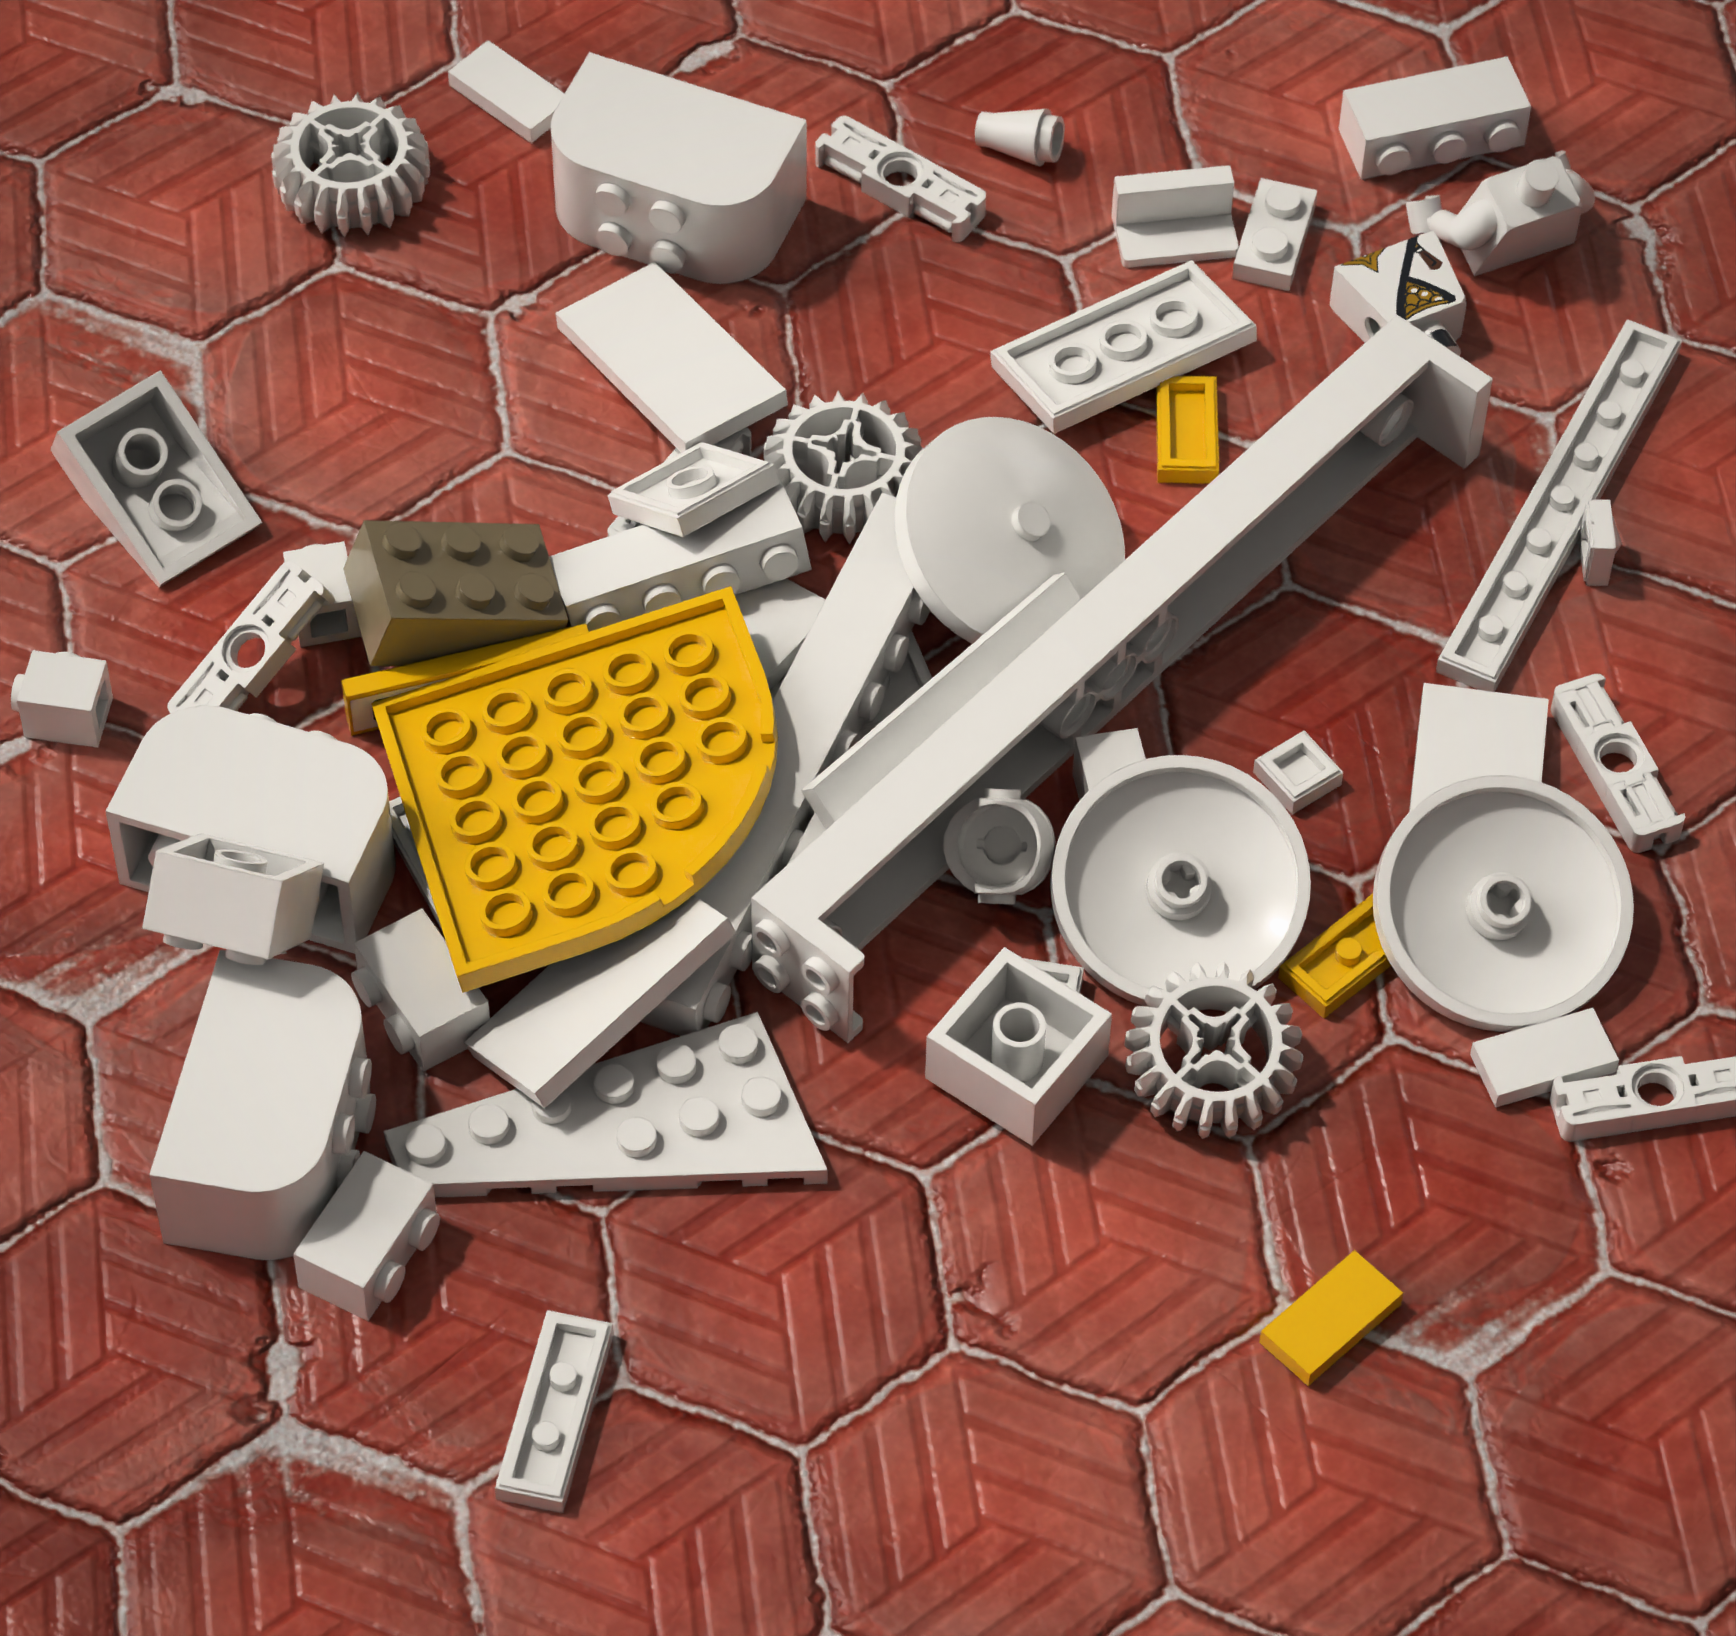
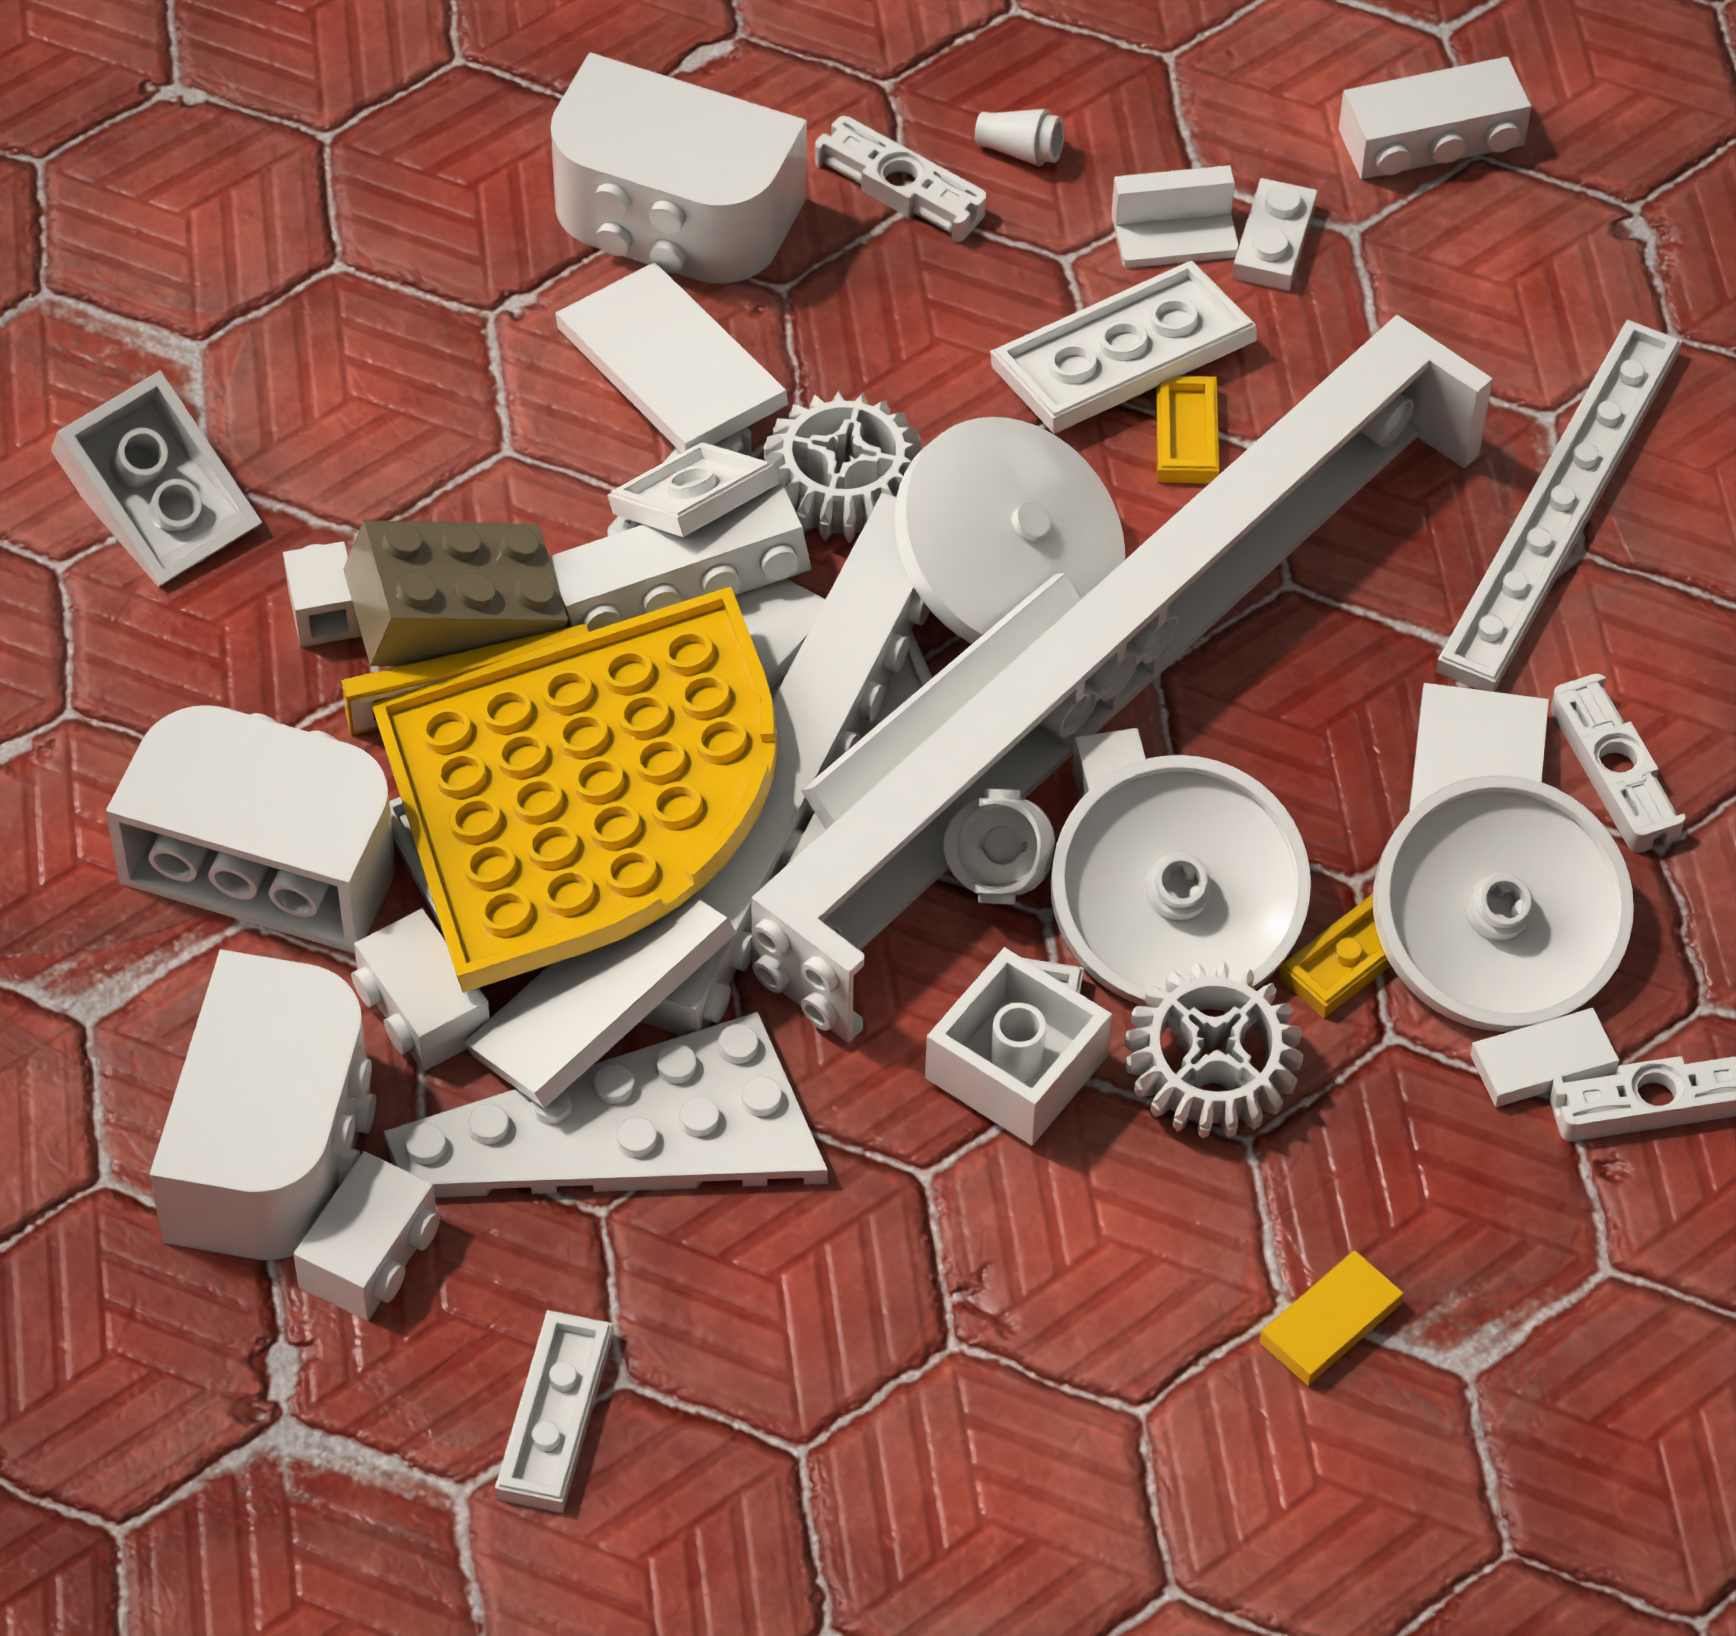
(63, 698): white brick -> none
(232, 898): white brick -> none
(277, 617): white piece -> none
(352, 182): white gear -> none
(506, 90): white tile -> none
(1298, 772): white tile -> none
(1404, 281): white torso -> none
(1511, 214): white torso -> none
(1598, 542): white tile -> none

